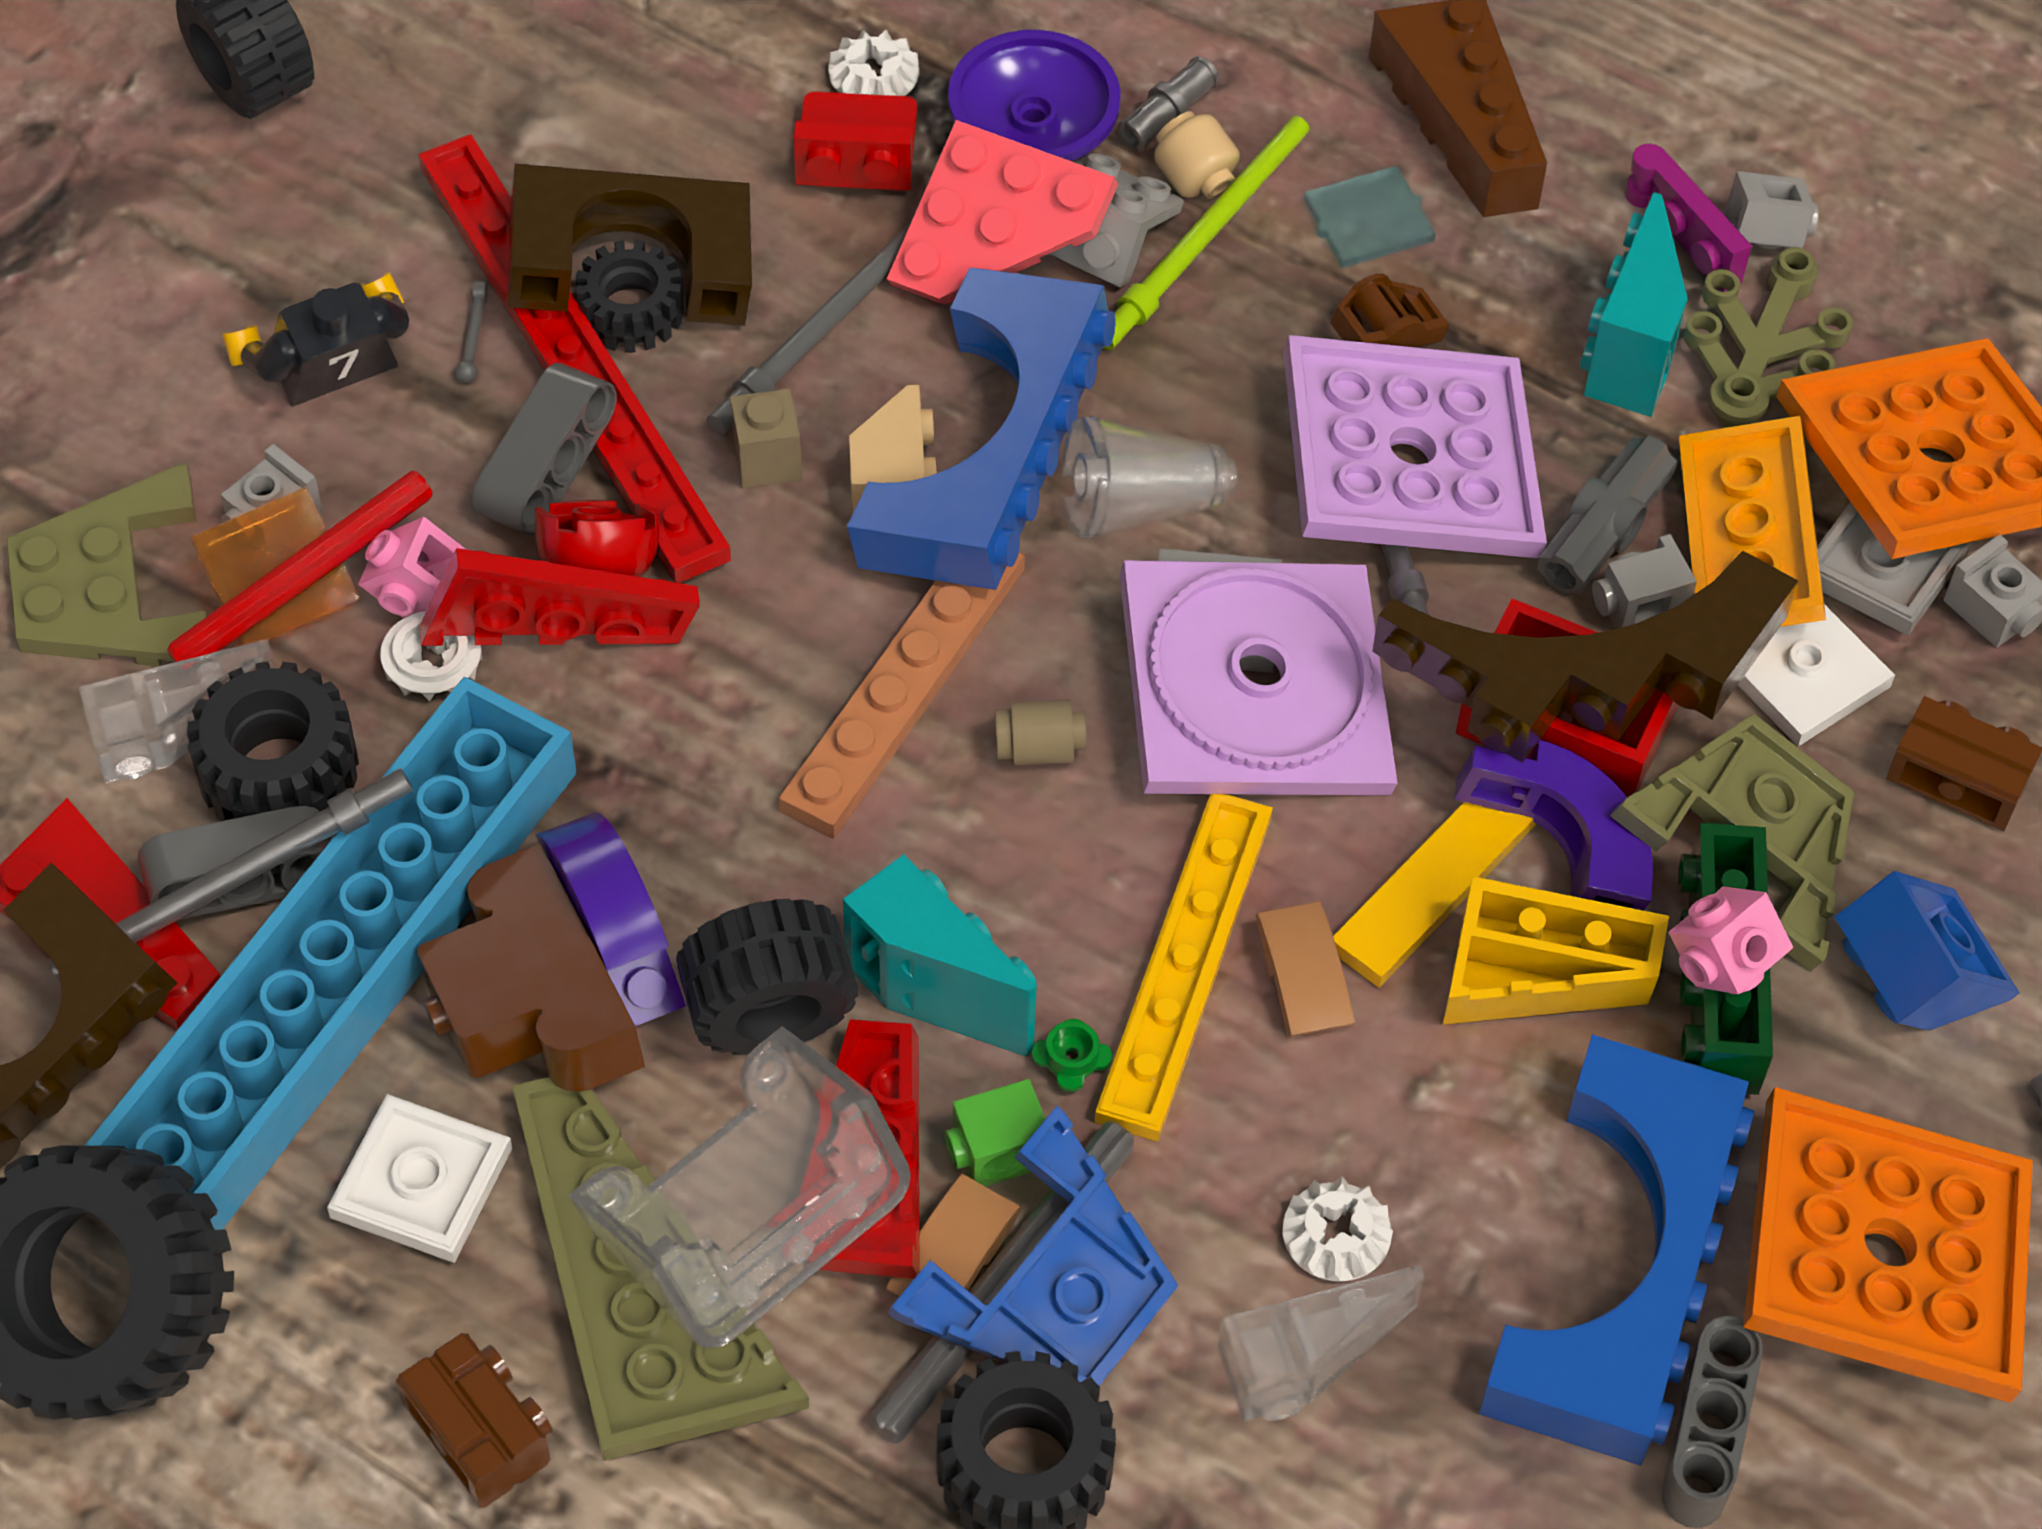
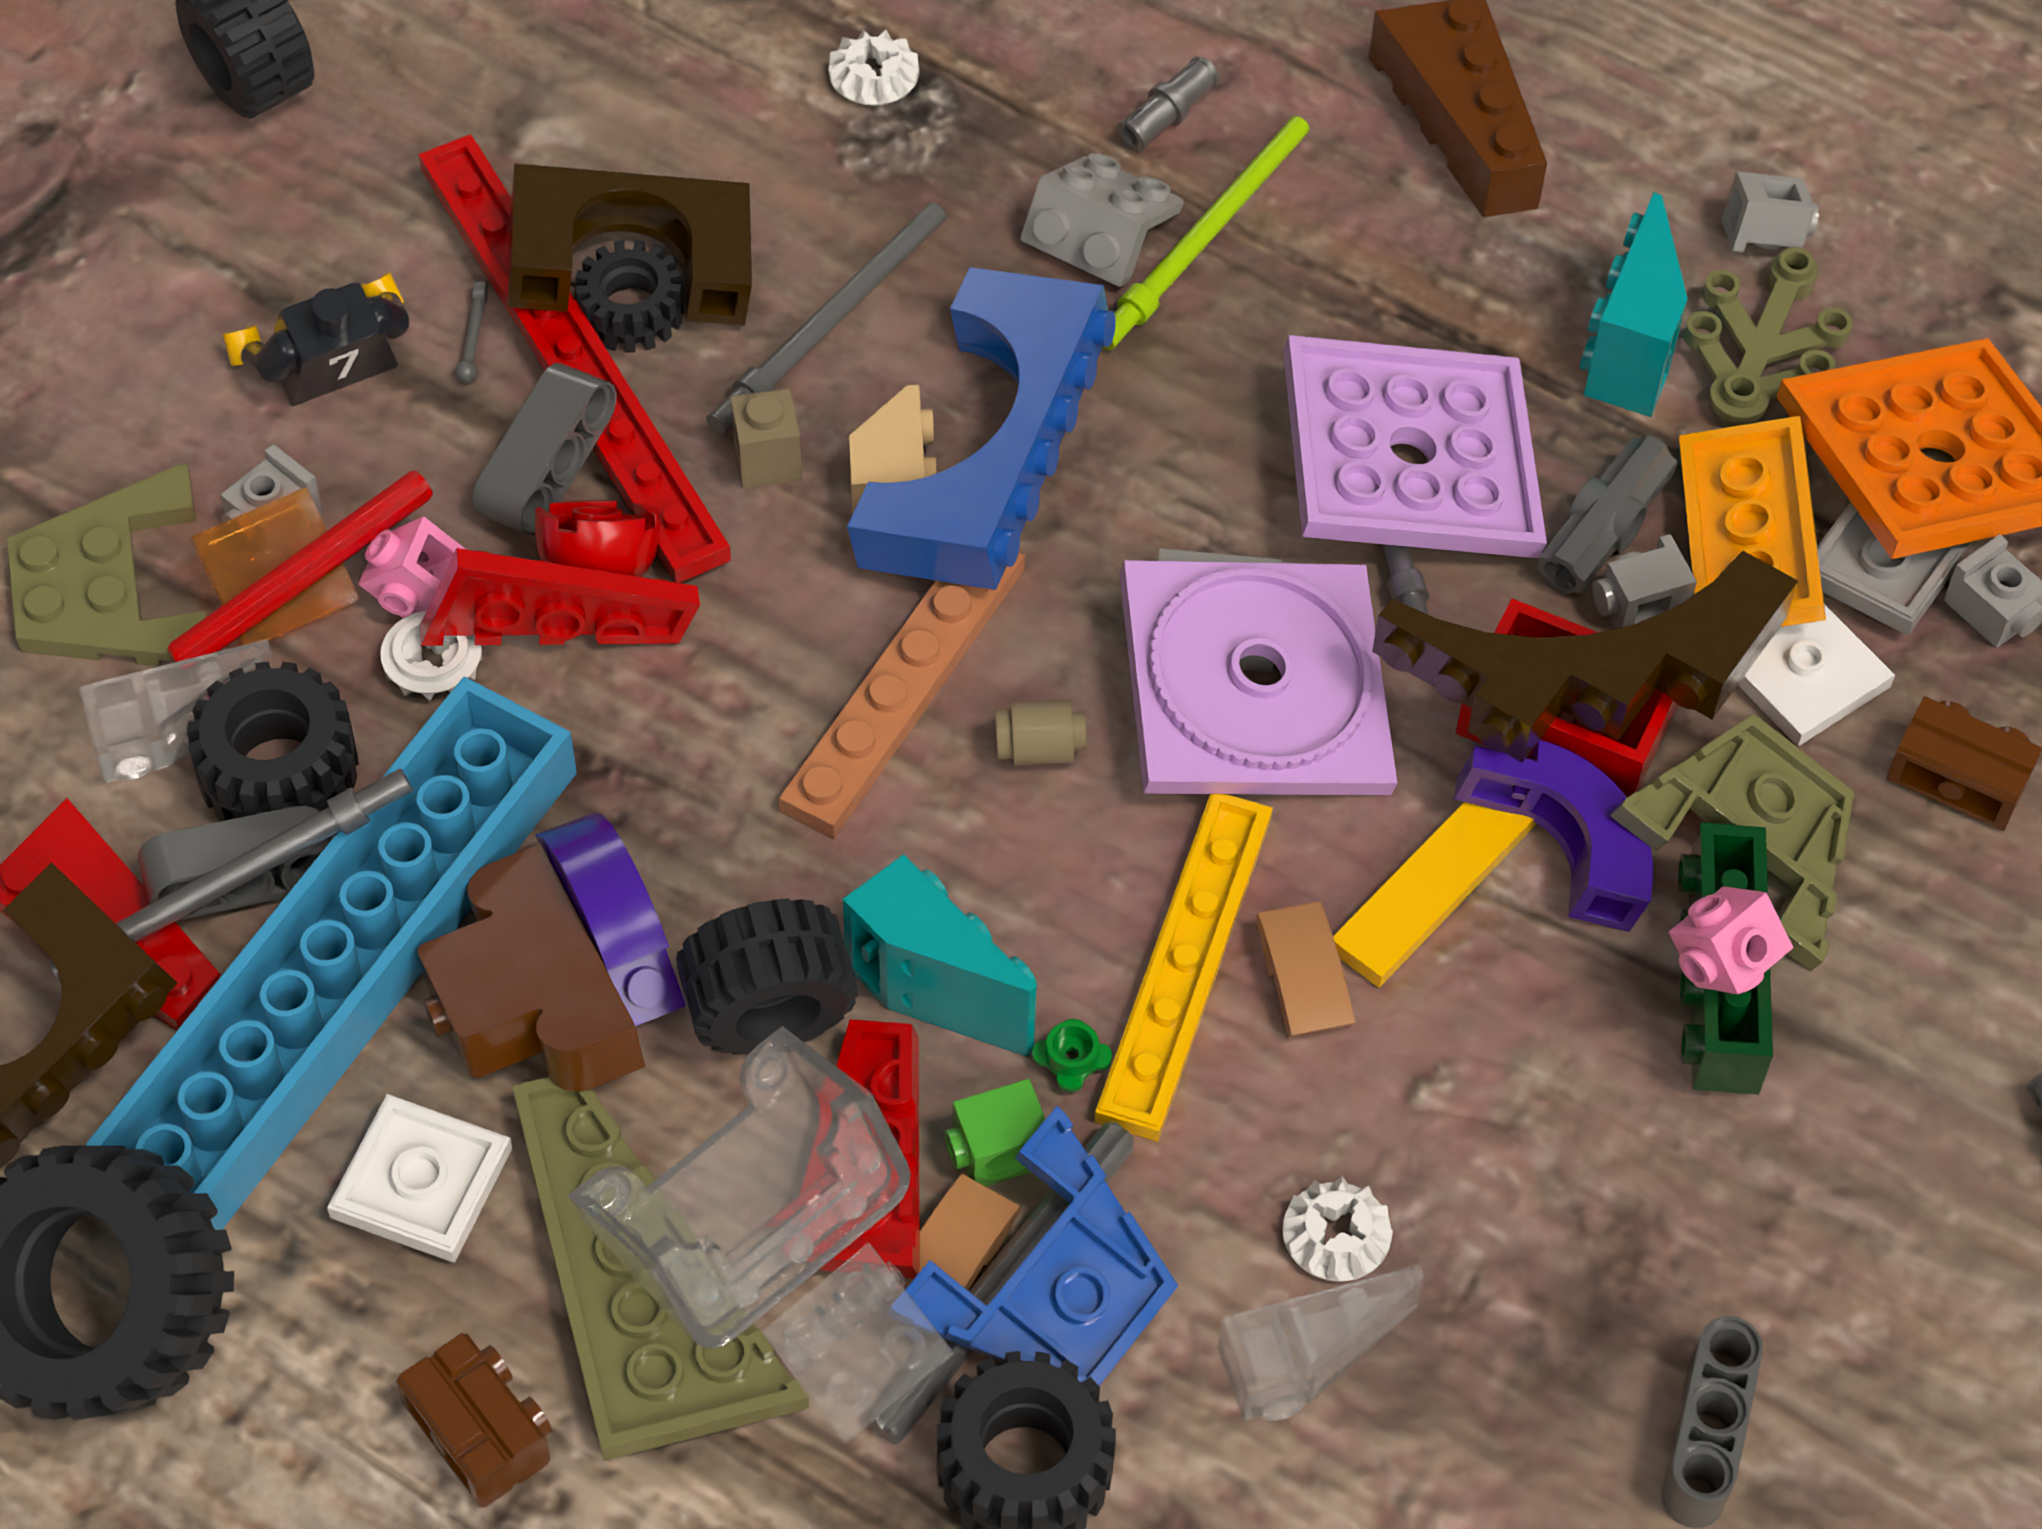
(855, 141): red bracket -> none
(858, 1342): none -> clear hinge
(996, 211): coral plate -> none
(1037, 91): dark purple dish -> none
(1139, 476): clear cone -> none
(1196, 155): tan head -> none
(1369, 216): clear light blue piece -> none
(1381, 309): reddish brown piece -> none
(1550, 954): yellow wedge -> none
(1608, 1376): blue arch -> none
(1691, 215): magenta plate -> none
(1923, 953): blue slope -> none
(1947, 1204): orange piece -> none

